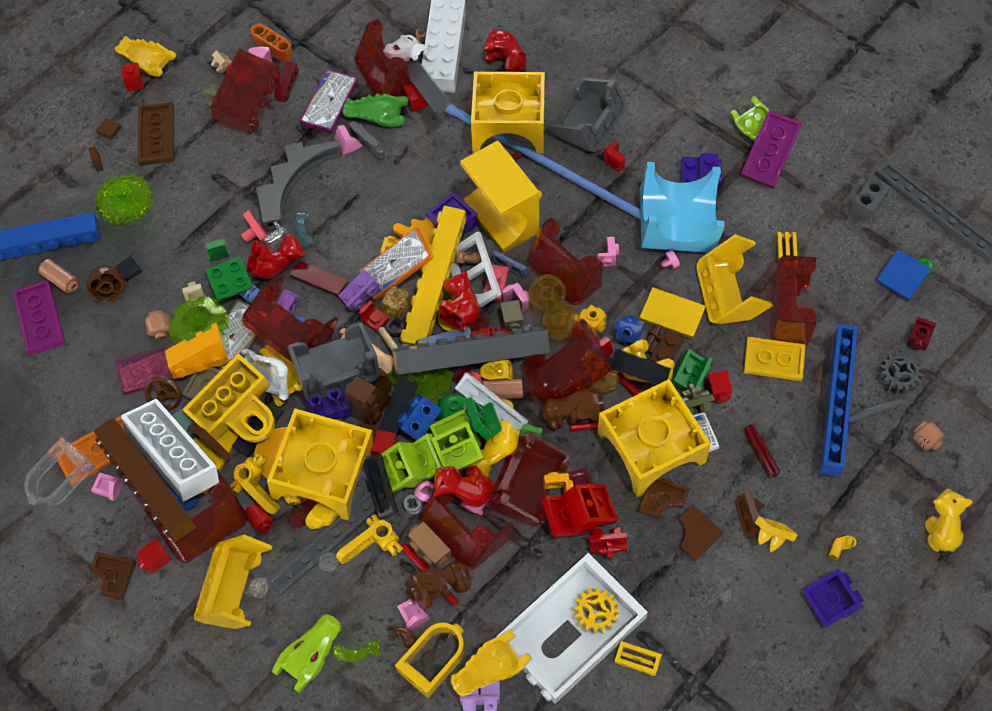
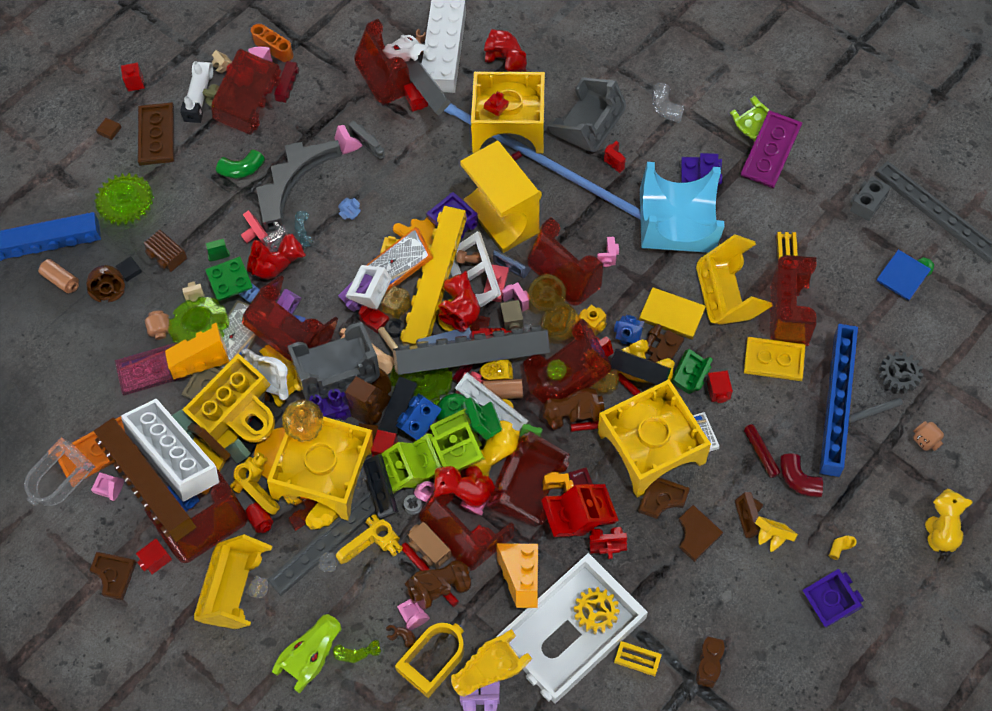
(38, 317): magenta tile -> none
(96, 158): reddish brown tile -> none
(150, 55): yellow animal -> none
(164, 390): reddish brown piece -> none
(165, 251): none -> reddish brown brick
(192, 107): none -> white piece
(238, 451): none -> sand green tile
(241, 168): none -> green cylinder
(303, 420): none -> clear yellow cylinder
(318, 278): dark red tile -> none
(328, 101): tile -> none
(349, 208): none -> medium blue gear
(376, 289): none -> white tile
(379, 109): bright green animal -> none
(496, 104): none -> red tile
(520, 570): none -> light orange wedge
(556, 370): none -> clear neon green tile
(663, 105): none -> clear cylinder
(671, 260): bright pink tile -> none
(695, 396): olive hips -> none
(710, 658): none -> reddish brown brick
(797, 479): none -> dark red cylinder
(921, 334): dark red brick -> none

